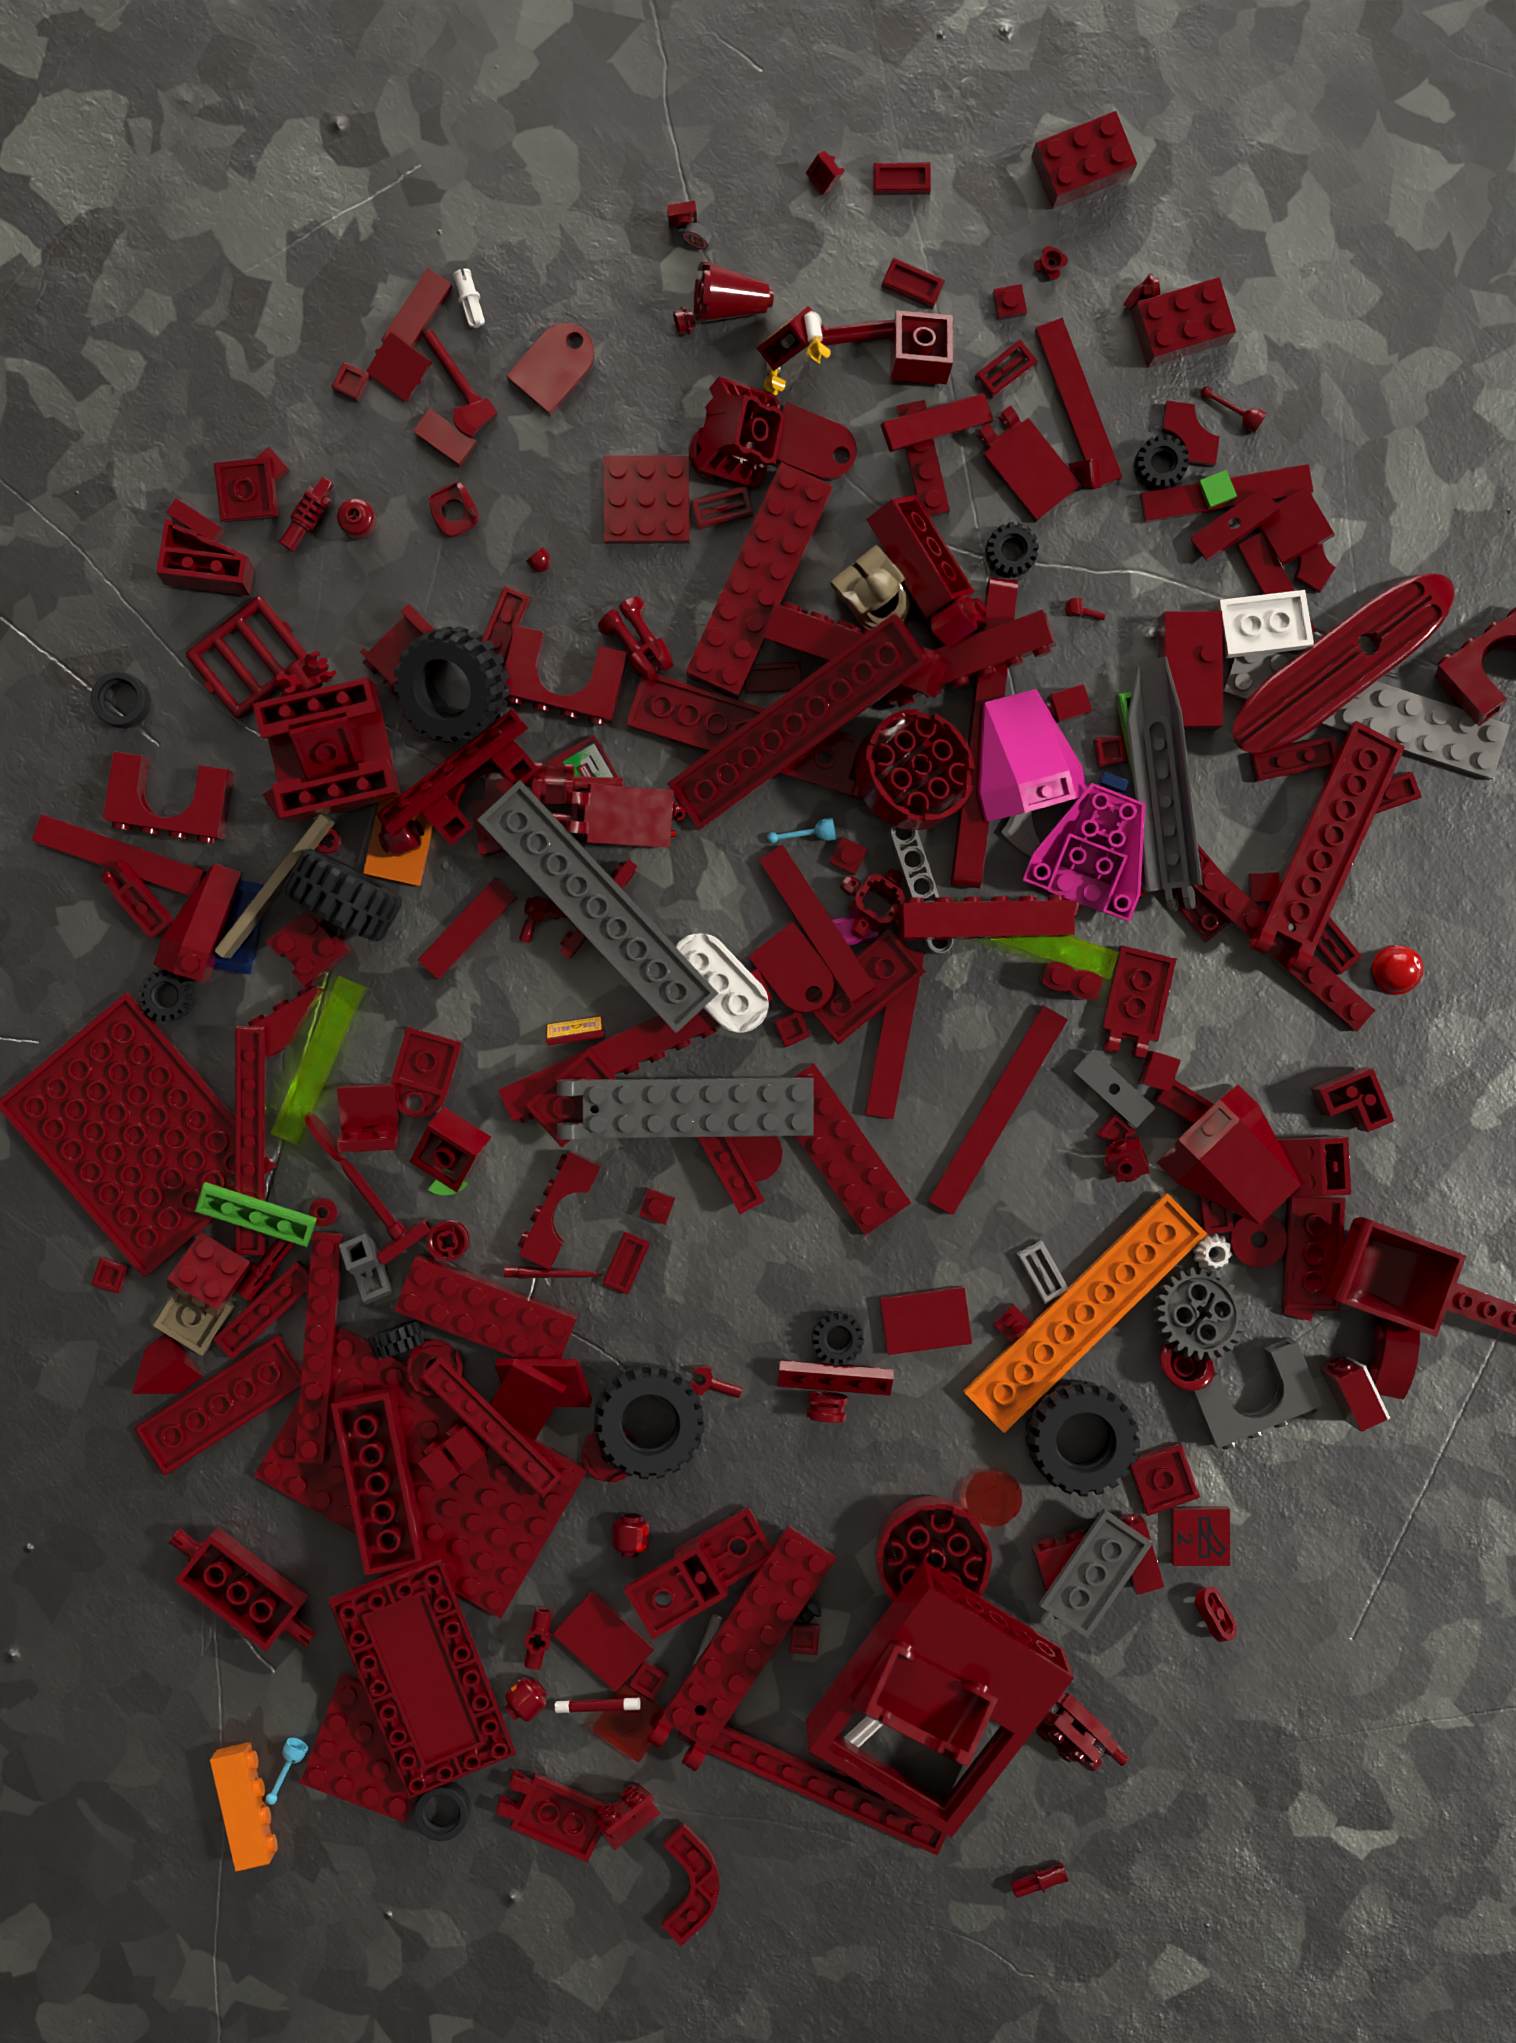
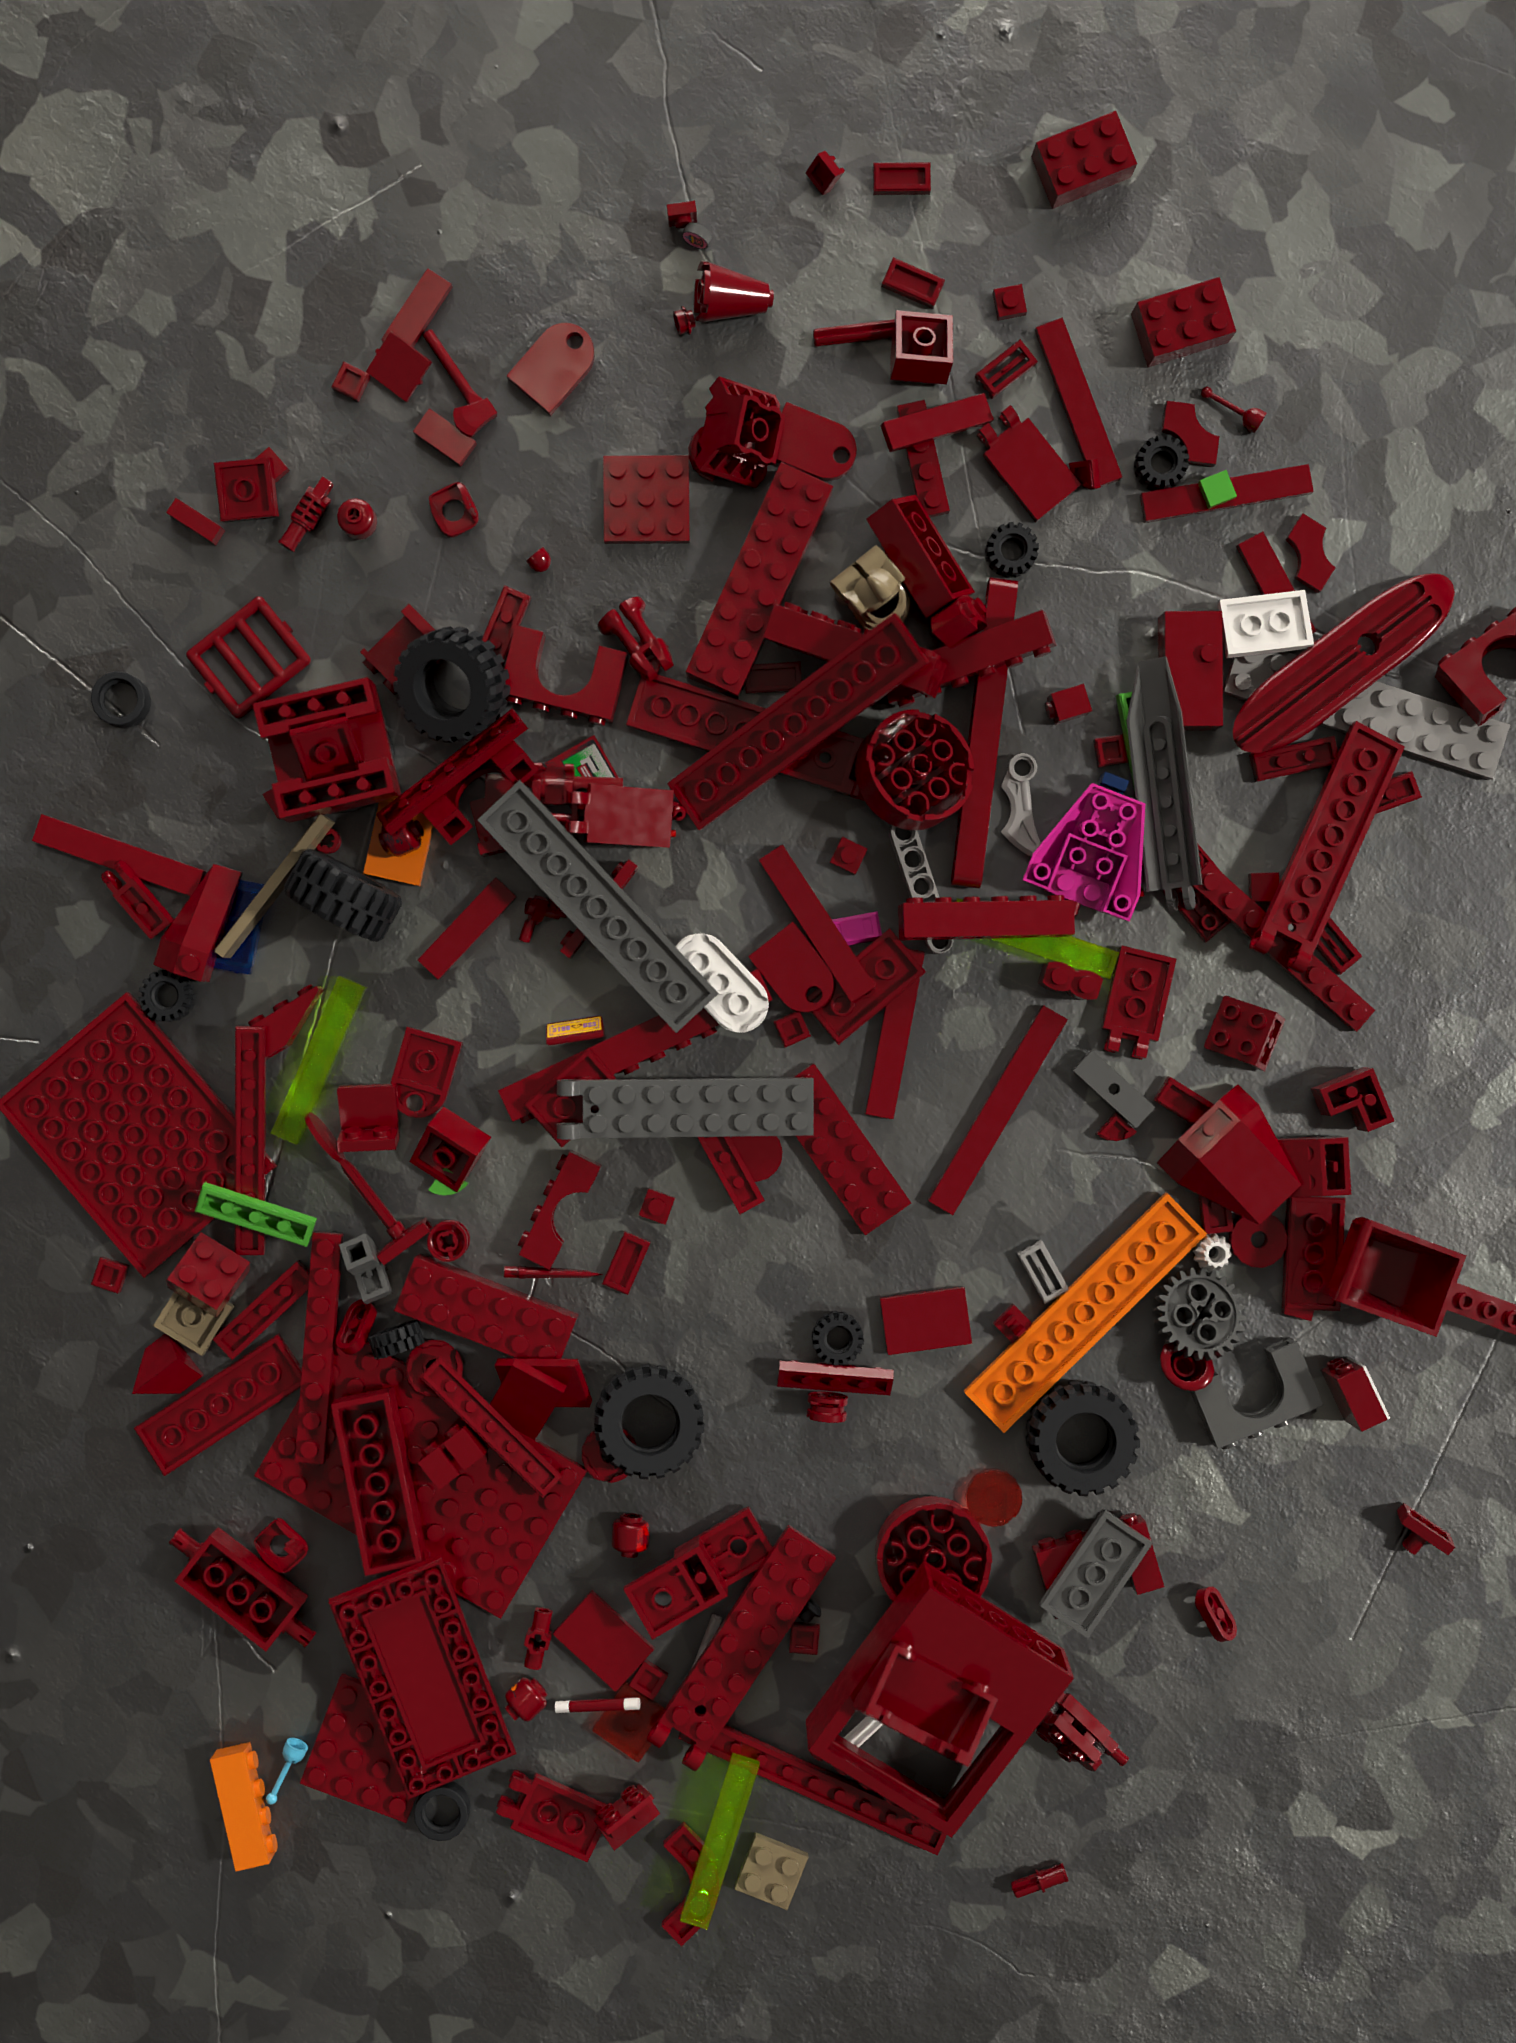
(128, 804): dark red arch -> none
(201, 564): dark red wedge -> none
(263, 1269): dark red pin -> none
(296, 1547): none -> dark red piece
(304, 675): dark red pin -> none
(309, 947): dark red piece -> none
(331, 1209): dark red plate -> none
(356, 1327): none -> dark red plate
(469, 298): white axle -> none
(702, 524): dark red tile -> none
(713, 1383): dark red bar -> none
(719, 1841): none -> clear neon green plate
(771, 1871): none -> dark tan plate
(790, 339): torso -> none
(824, 830): medium azure hinge -> none
(864, 918): dark red piece -> none
(1024, 758): dark pink wedge -> none
(1054, 255): dark red plate -> none
(1075, 608): dark red hand -> none
(1126, 1160): dark red brick -> none
(1148, 288): dark red plate -> none
(1159, 1071): dark red panel -> none
(1164, 1479): dark red tile -> none
(1200, 1536): dark red tile -> none
(1245, 1032): none -> dark red bracket
(1248, 513): dark red tile -> none
(1297, 526): dark red tile -> none
(1394, 1358): dark red brick -> none
(1397, 969): red helmet -> none
(1423, 1531): none -> dark red tile

